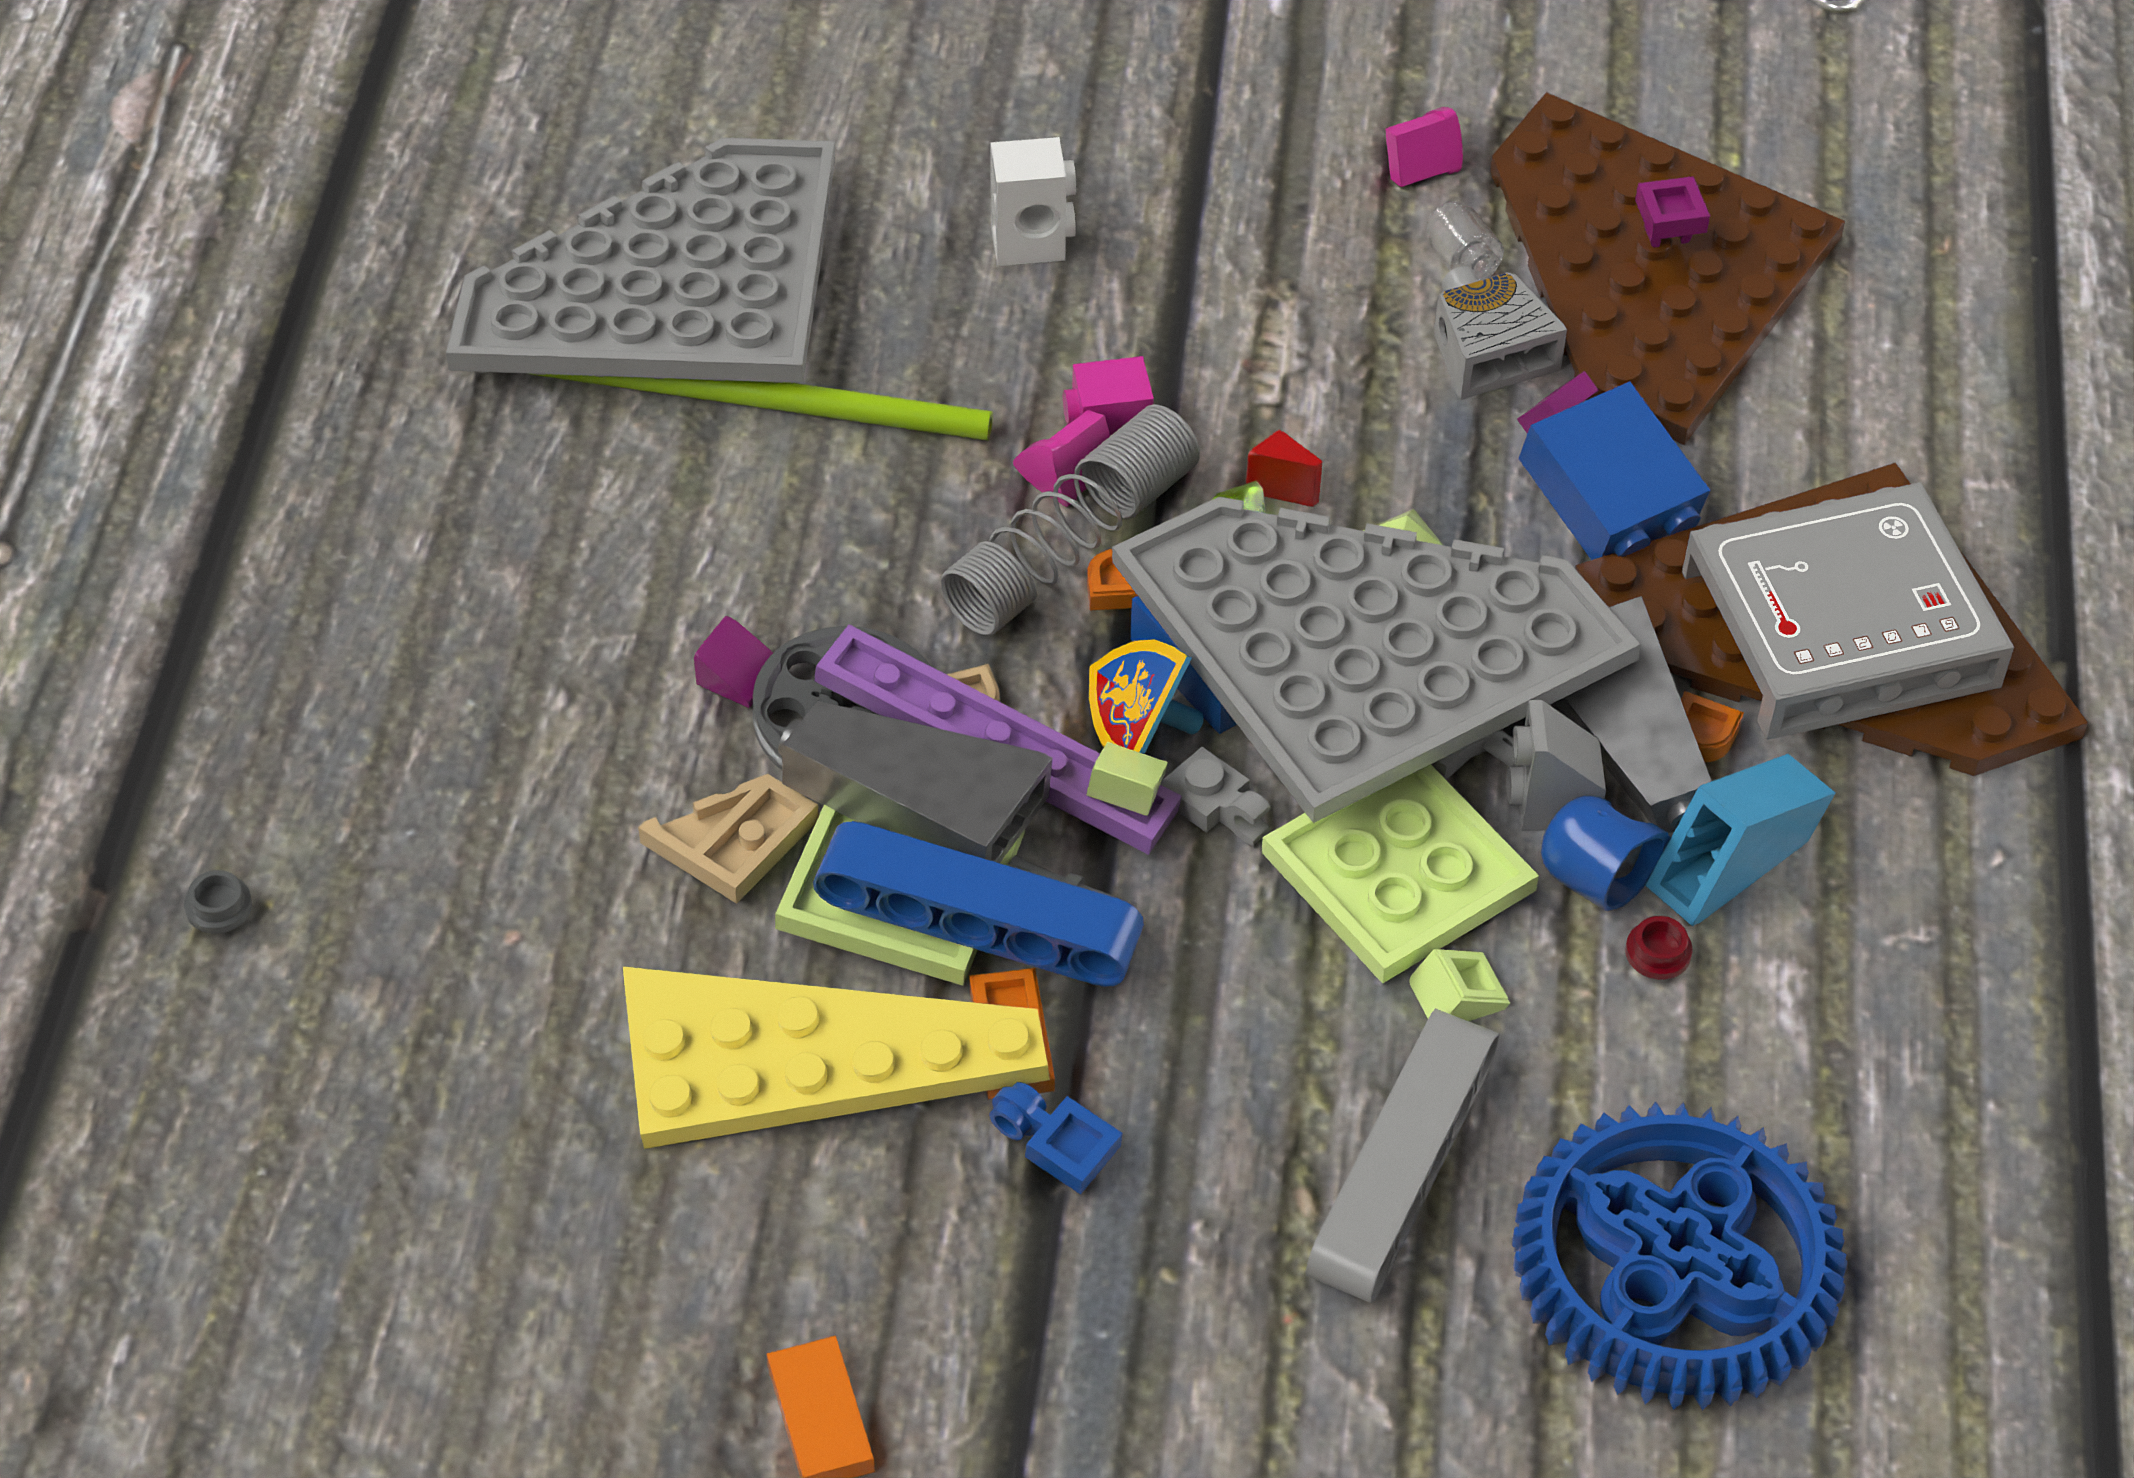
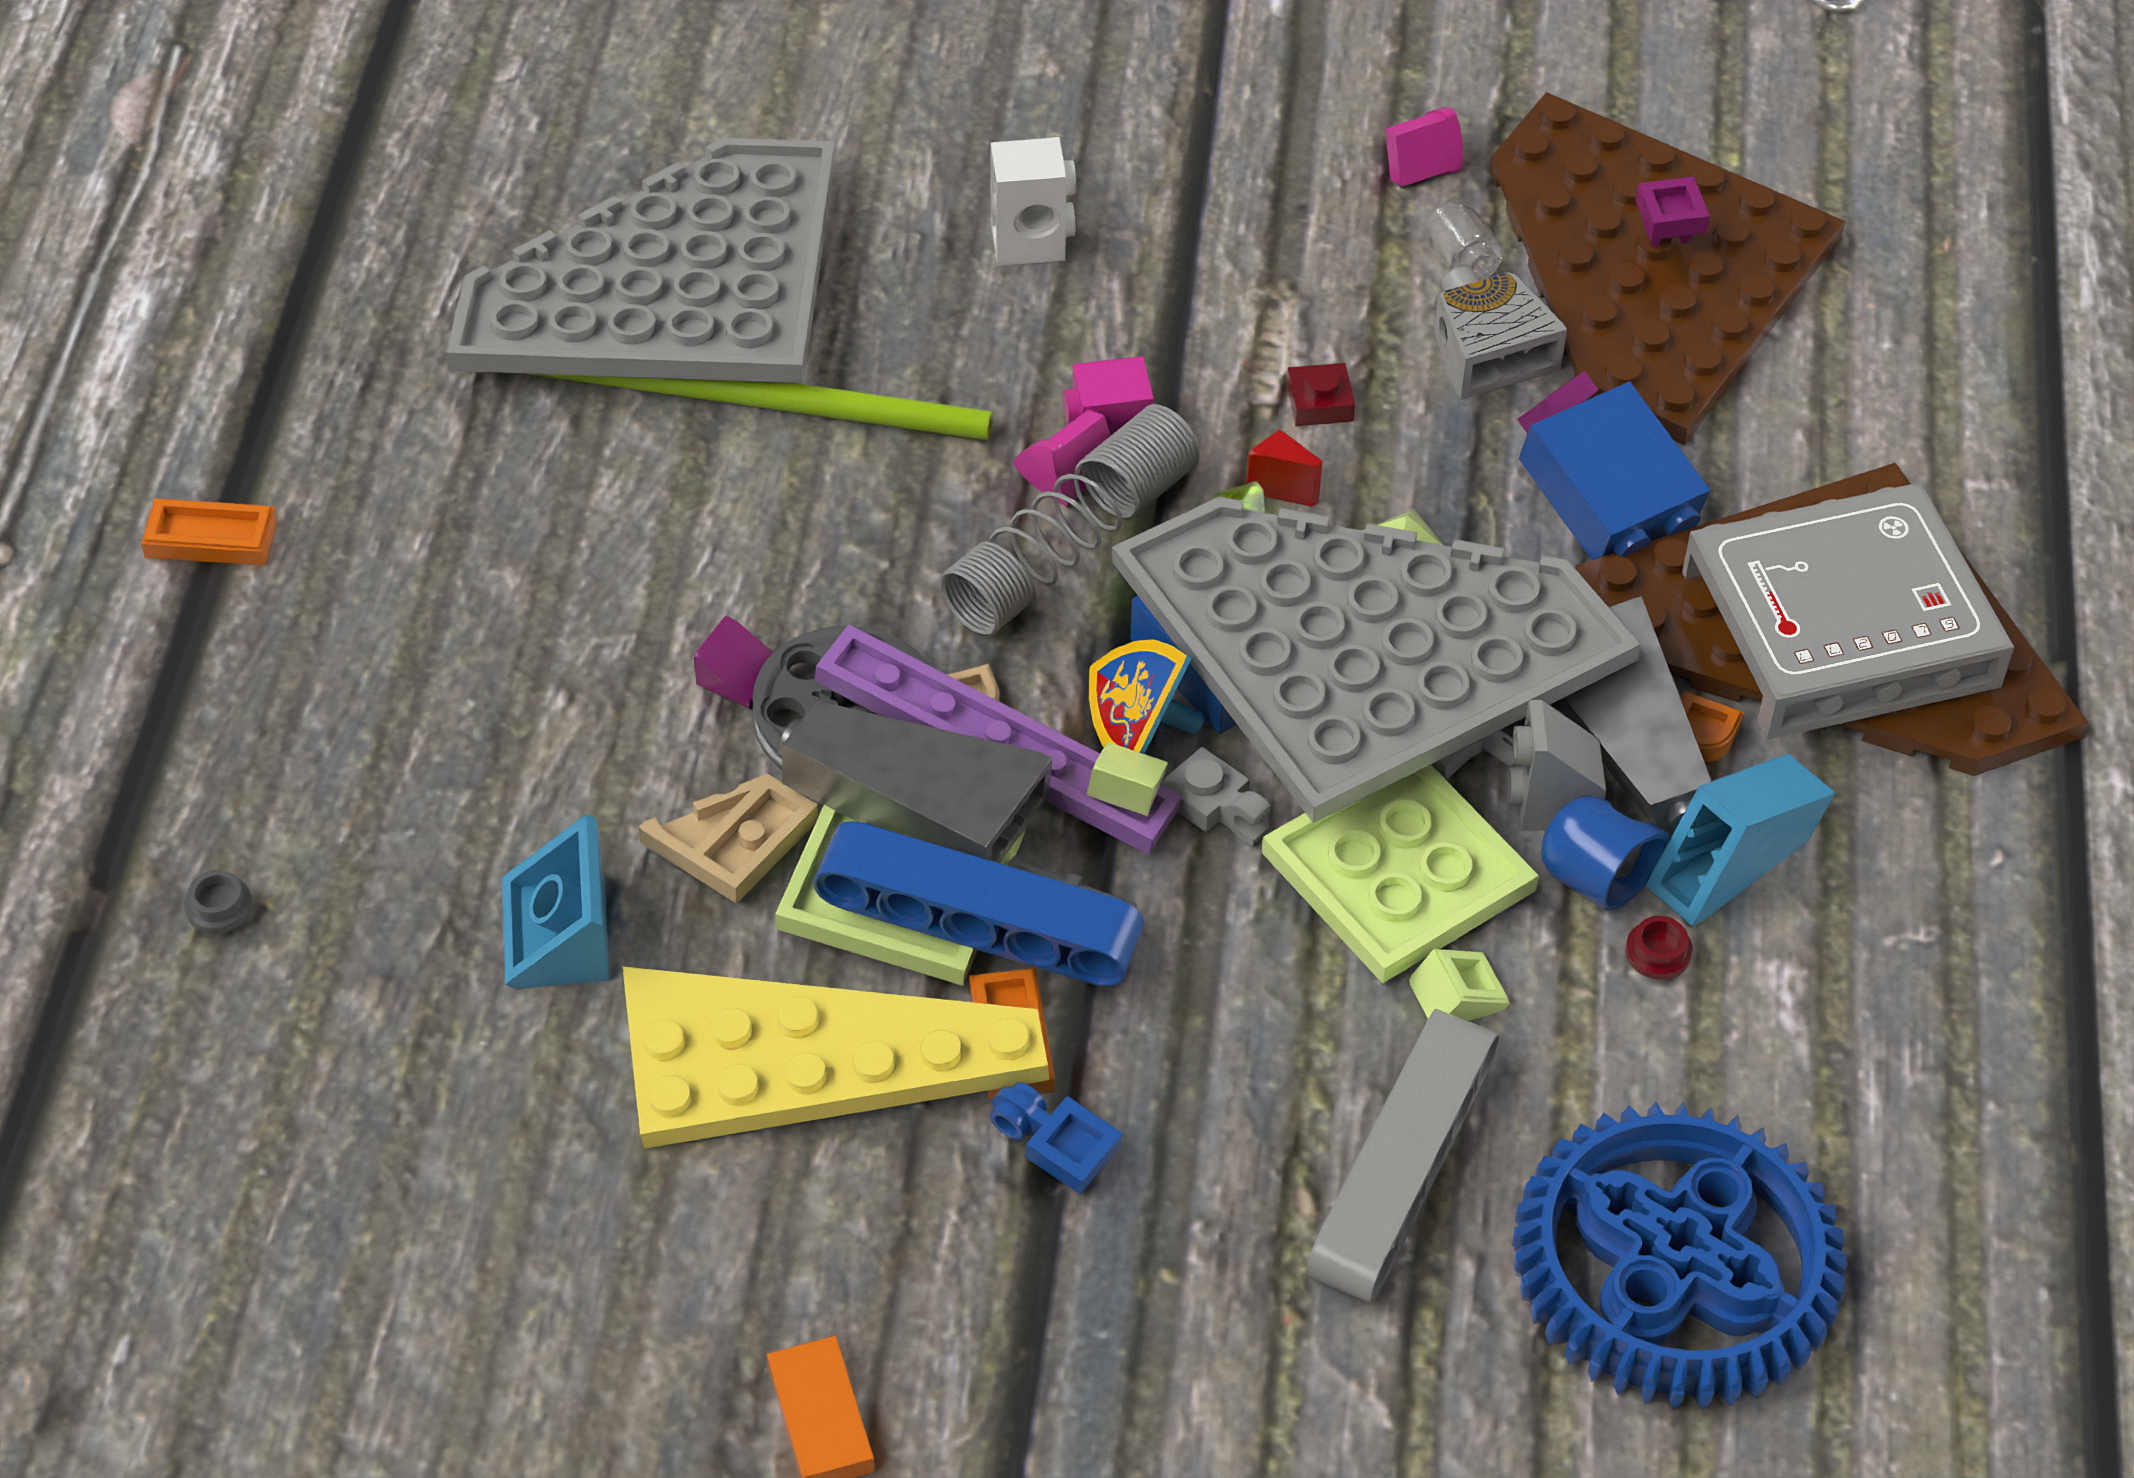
(209, 531): none -> orange tile
(557, 912): none -> dark azure slope
(1106, 584): orange tile -> none
(1320, 394): none -> dark red plate

